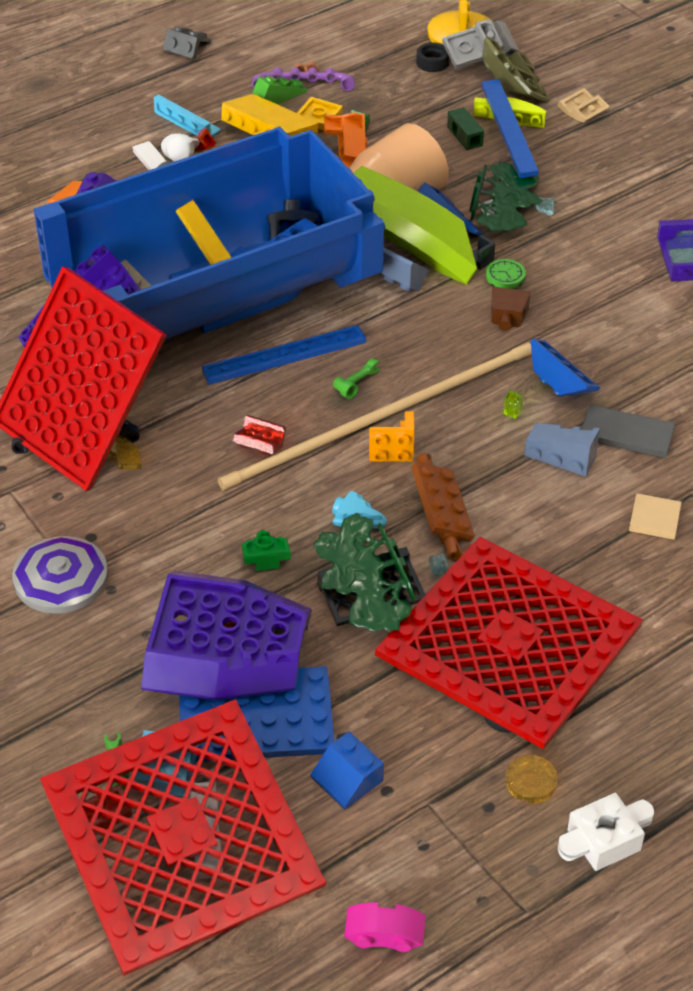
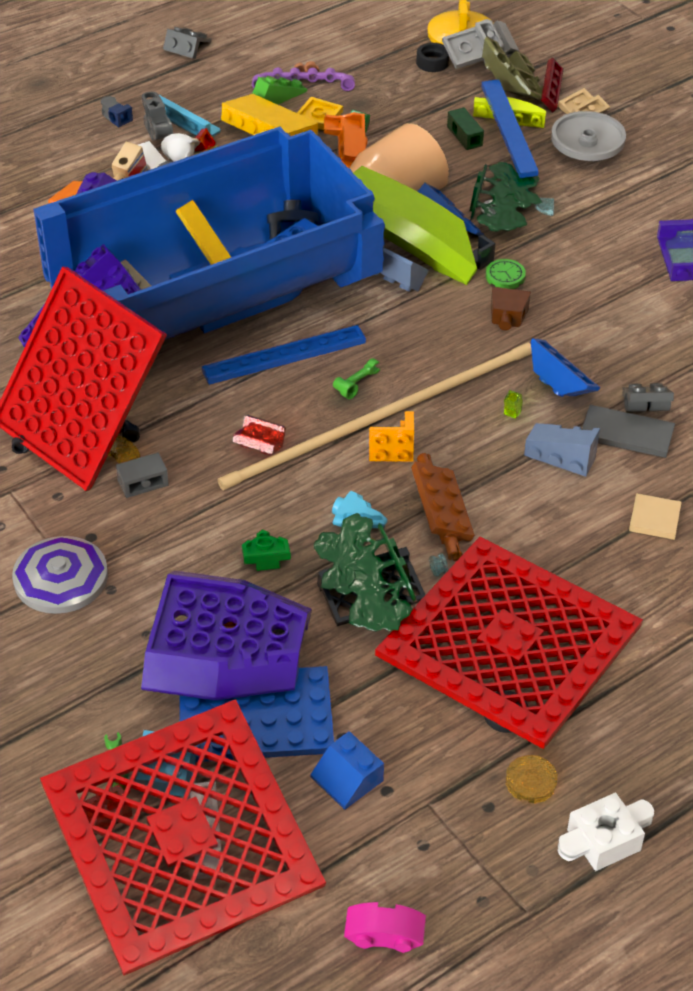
(115, 112): none -> dark blue leg
(129, 161): none -> tan torso
(142, 475): none -> dark grey brick
(155, 116): none -> dark grey piece
(552, 84): none -> dark red tile
(588, 135): none -> light grey dish
(656, 396): none -> dark grey plate

